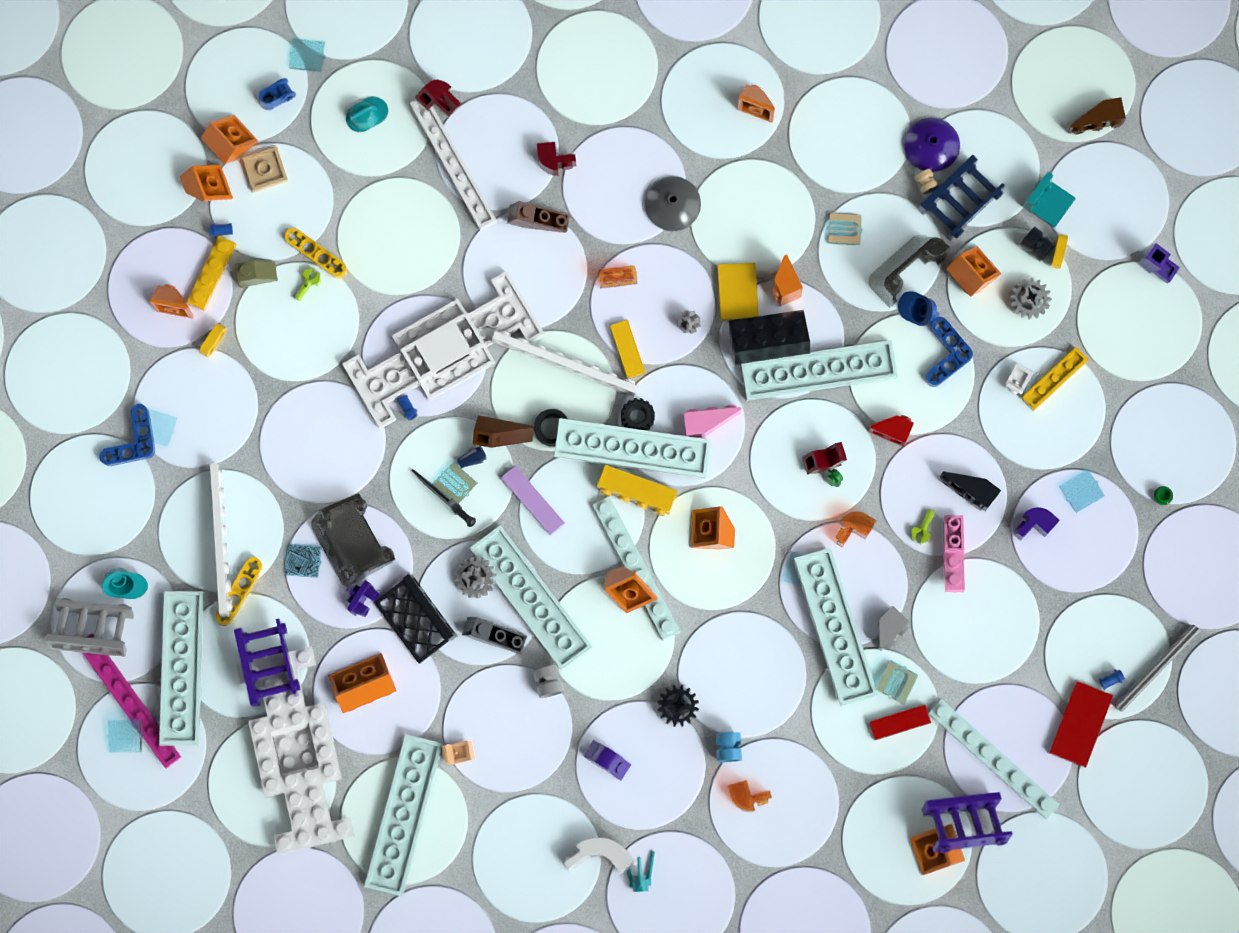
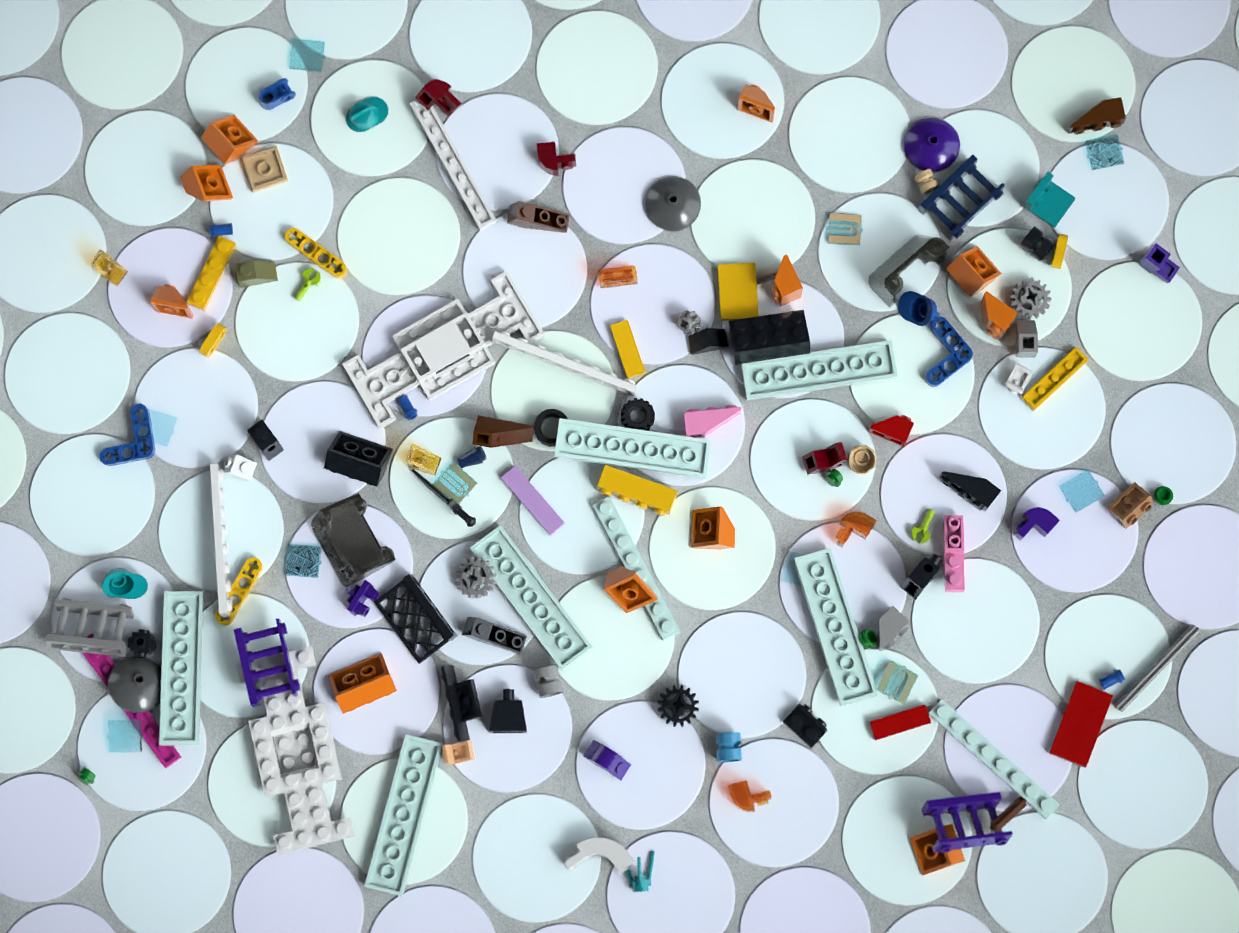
(86, 776): none -> green plate
(107, 268): none -> clear yellow slope
(129, 693): none -> dark grey dish
(148, 646): none -> black brick
(239, 467): none -> white bracket
(265, 439): none -> black torso
(357, 458): none -> black slope
(422, 460): none -> clear yellow slope
(462, 702): none -> black bracket
(508, 715): none -> black torso
(708, 340): none -> black slope
(806, 725): none -> black bracket
(861, 459): none -> tan hair
(867, 638): none -> green plate
(921, 576): none -> black torso
(996, 316): none -> orange slope
(1008, 814): none -> reddish brown axle
(1026, 339): none -> light grey slope
(1104, 152): none -> clear light blue piece
(1131, 505): none -> medium nougat bracket

